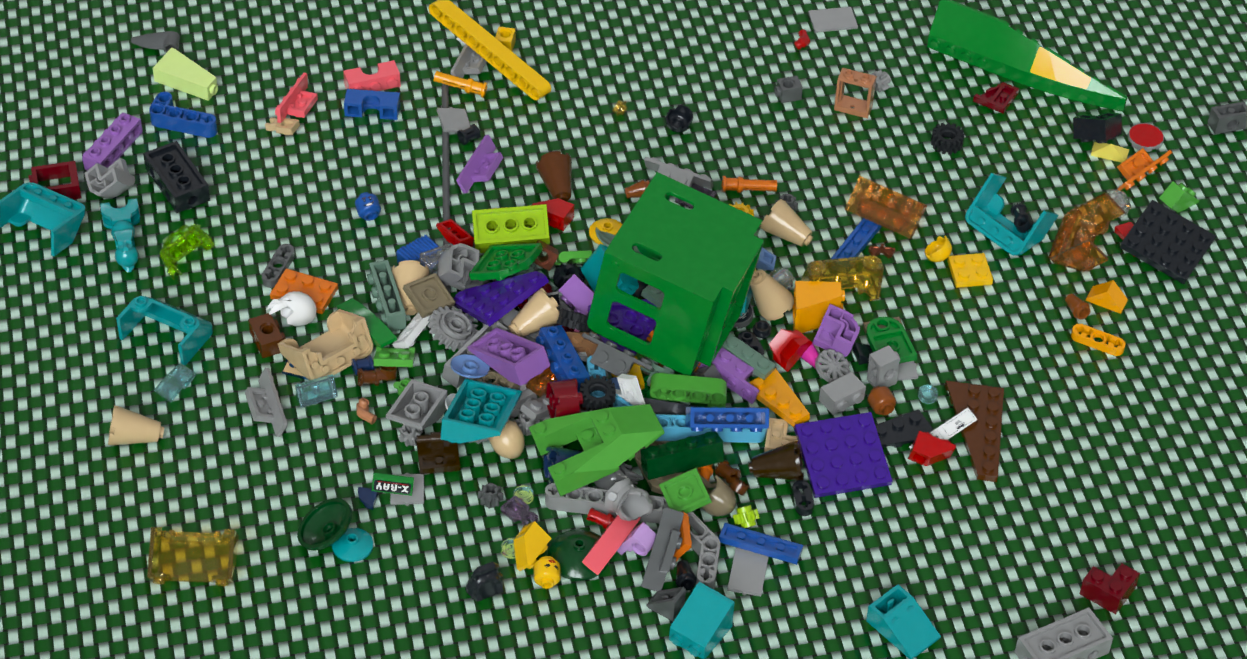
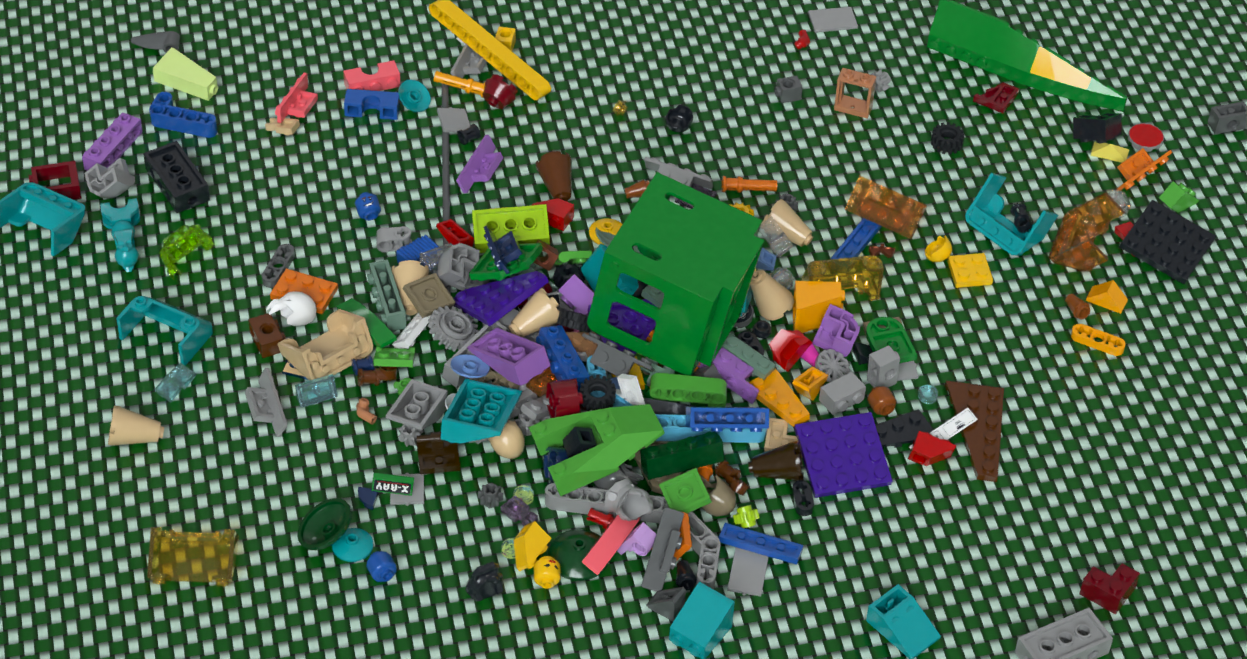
(381, 566): none -> blue head
(391, 238): none -> light grey piece
(414, 95): none -> teal dish
(498, 92): none -> dark red cone
(504, 249): none -> dark blue bracket
(578, 441): none -> black brick
(775, 237): none -> clear plate
(810, 382): none -> light orange slope

